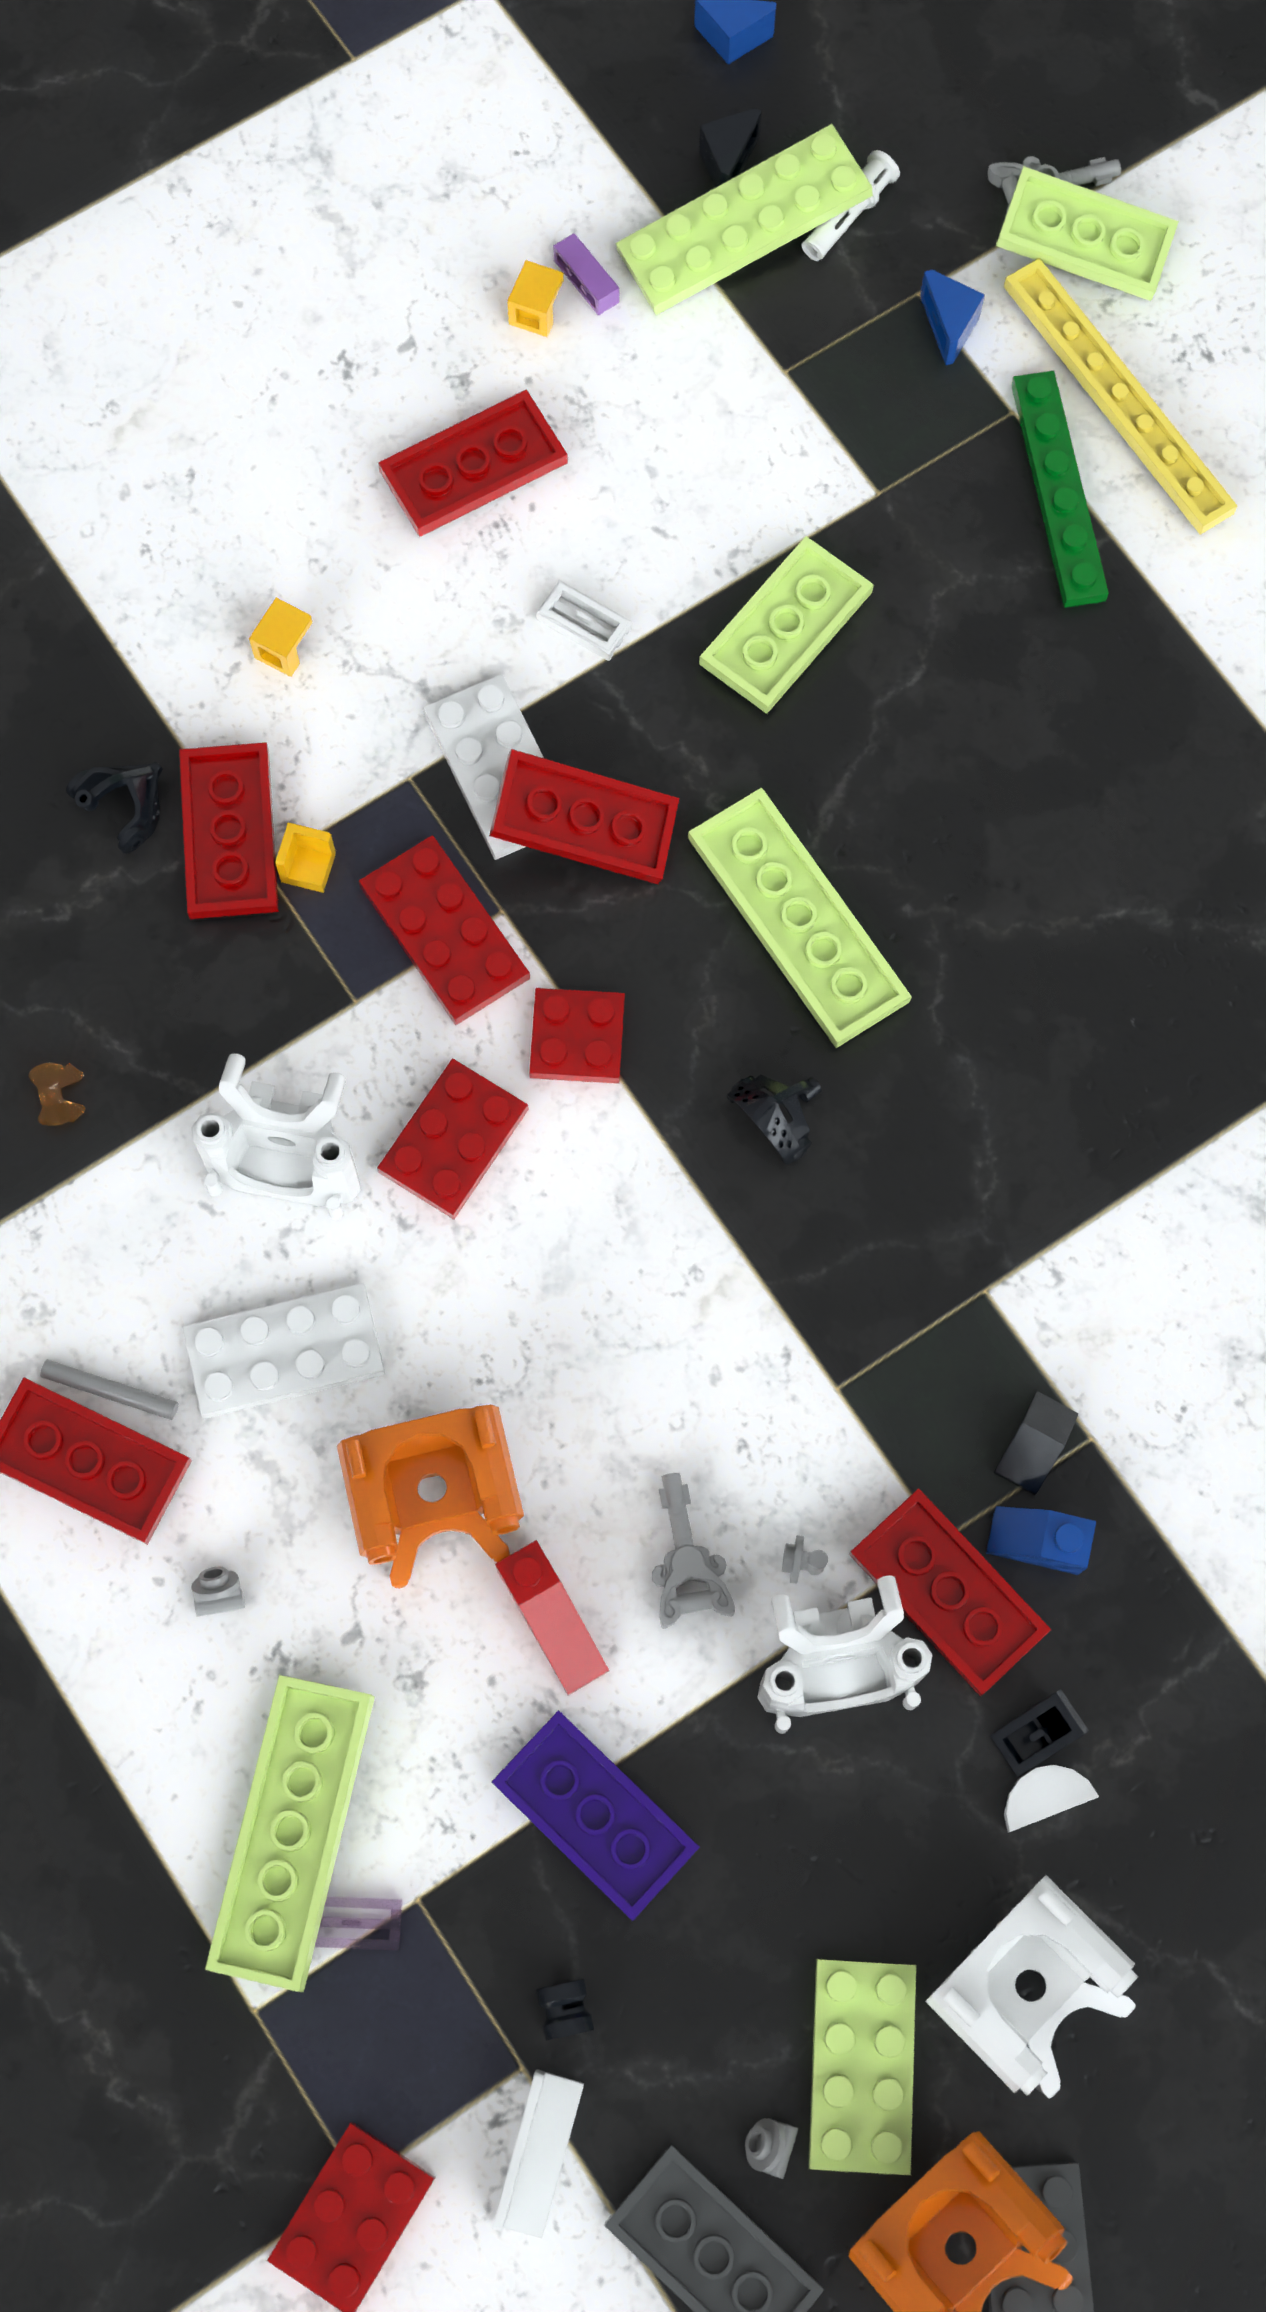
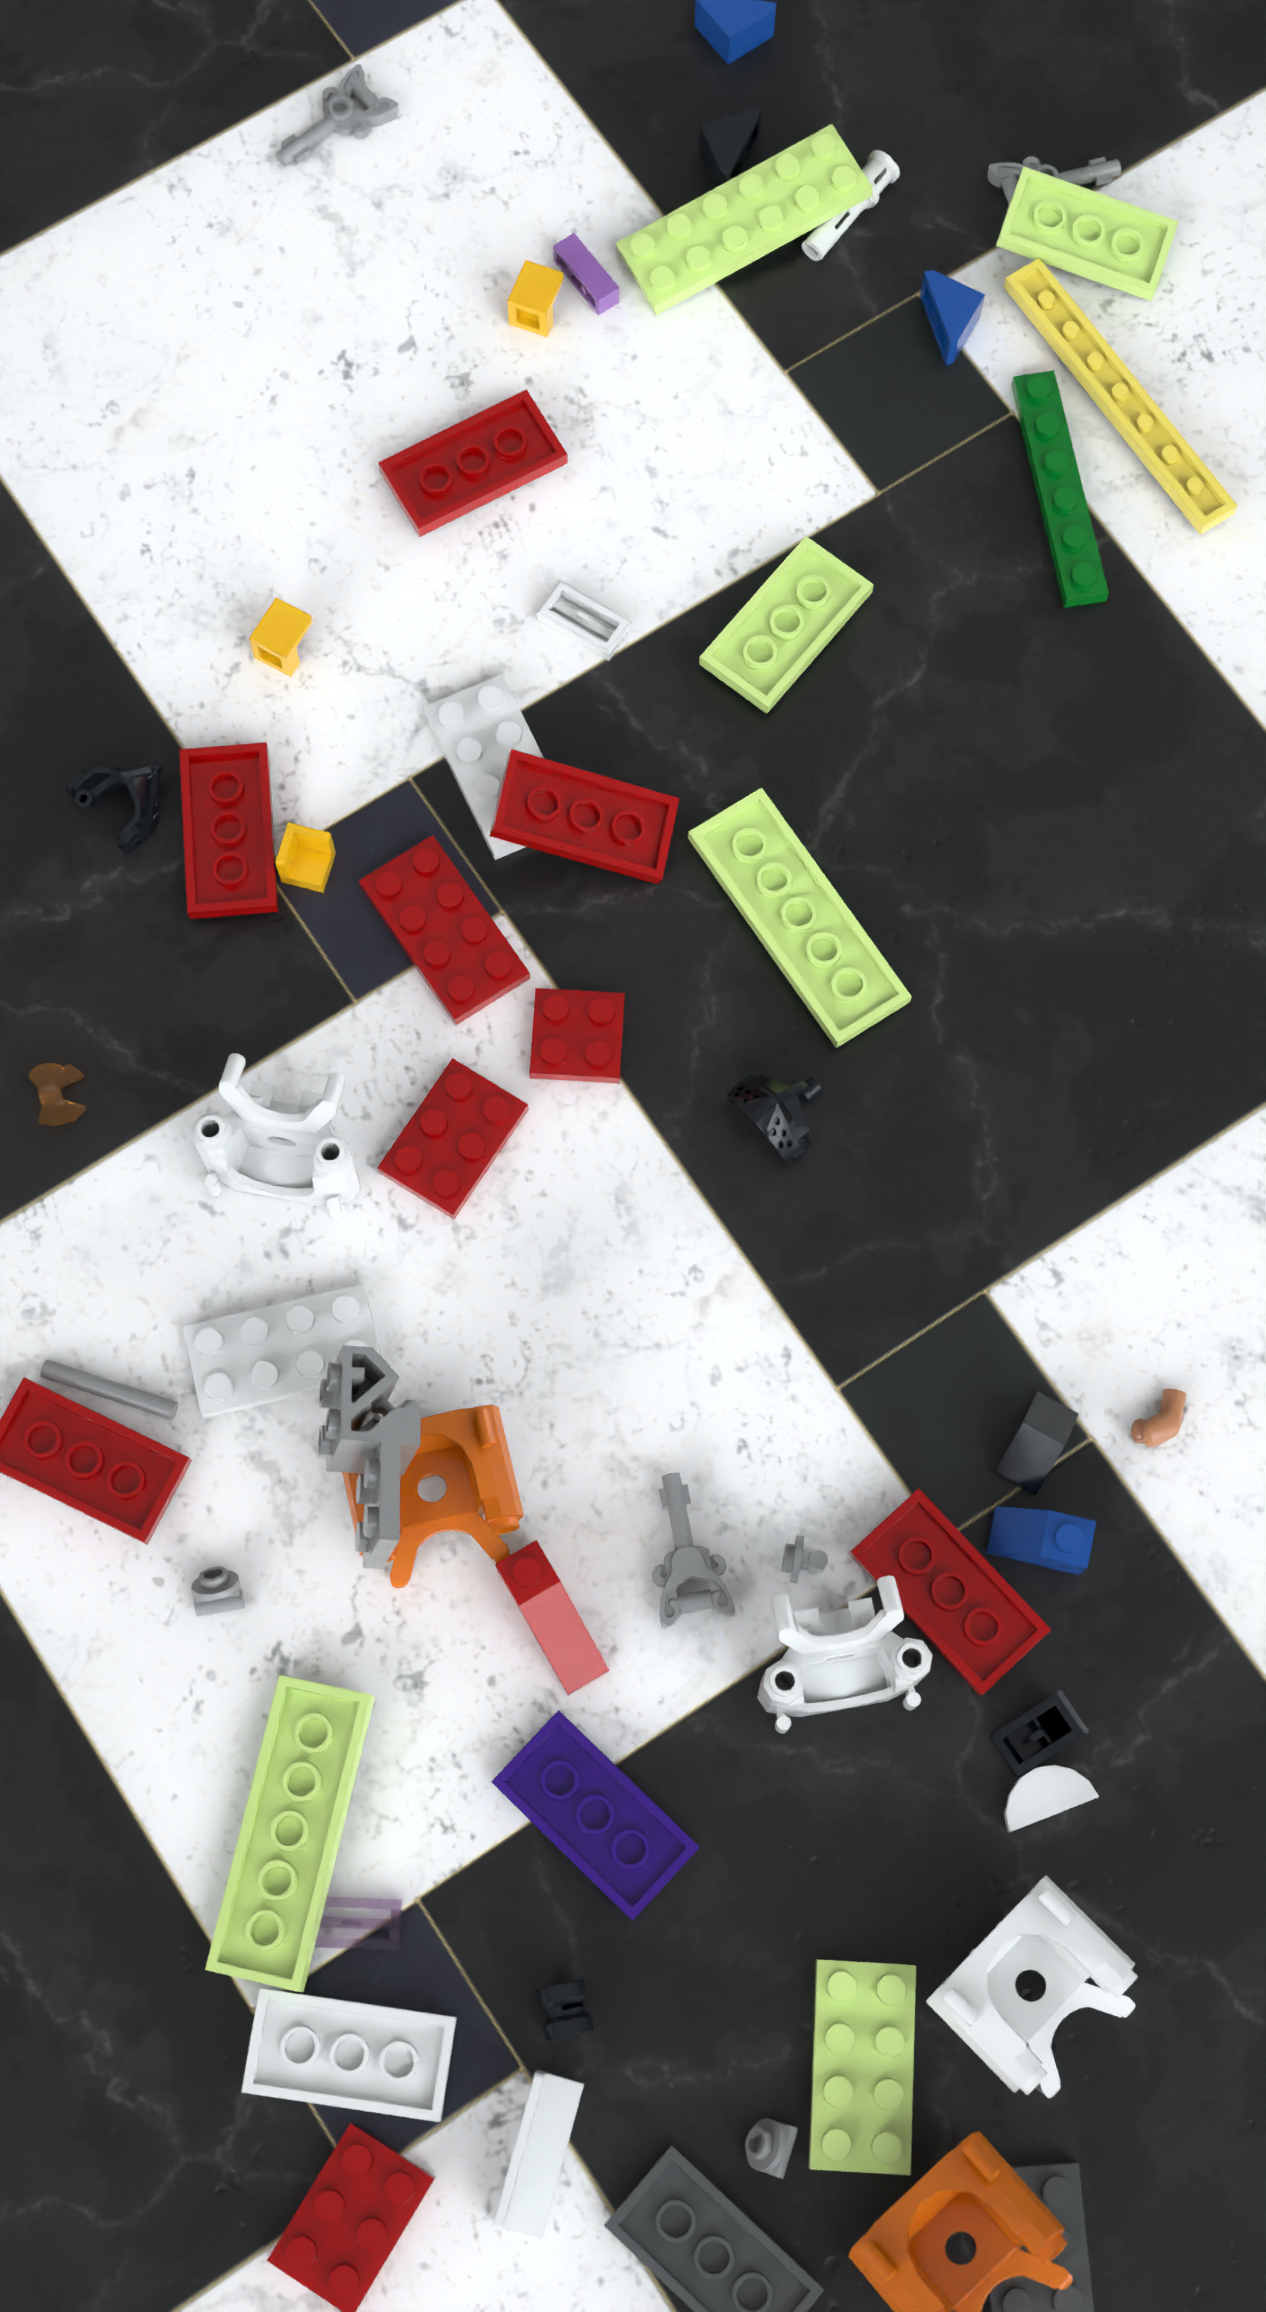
(341, 116): none -> light grey piece
(349, 2054): none -> white plate
(366, 1443): none -> light grey piece
(1163, 1425): none -> nougat arm

